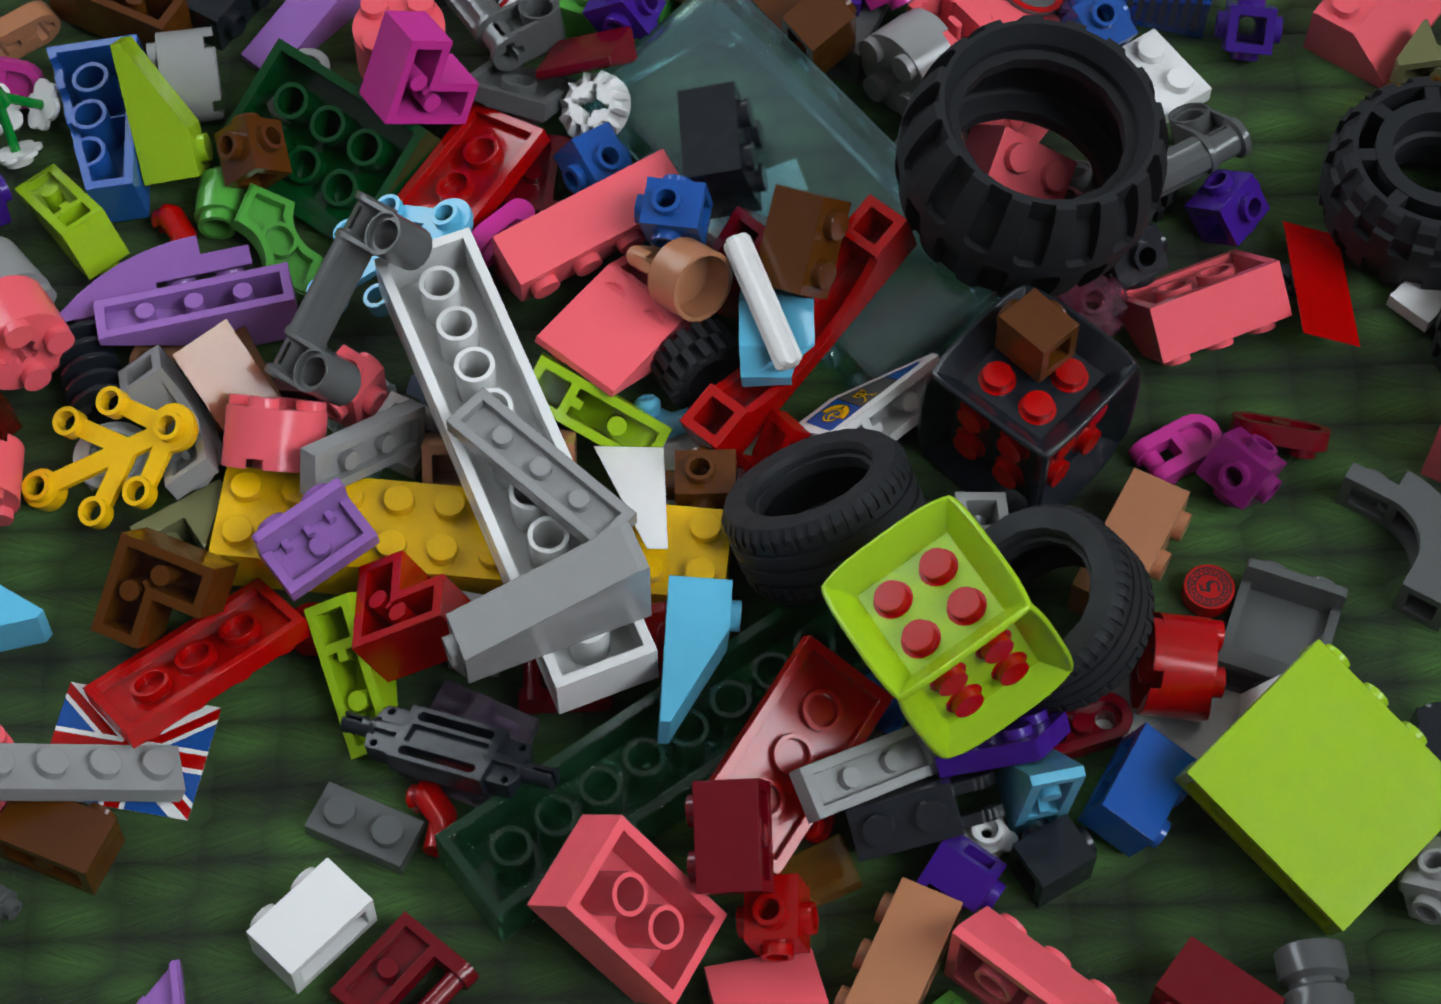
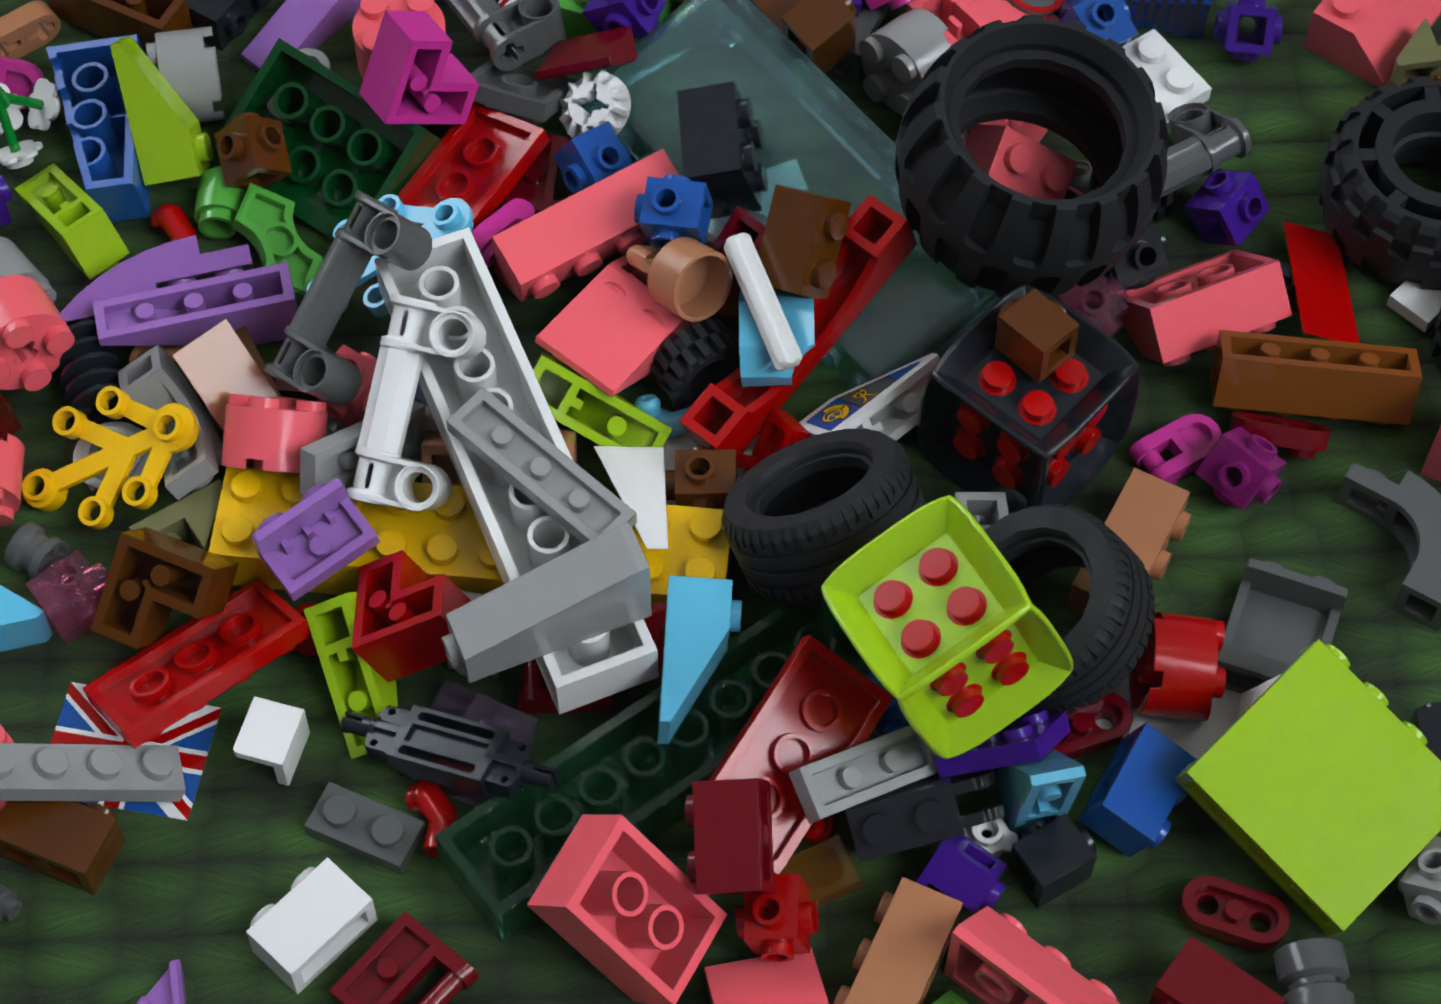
(33, 550): none -> dark grey wheel
(69, 594): none -> clear pink brick
(273, 736): none -> white panel
(381, 471): none -> white piece
(1208, 590): red tile -> none
(1234, 910): none -> dark red plate
(1315, 377): none -> dark orange brick

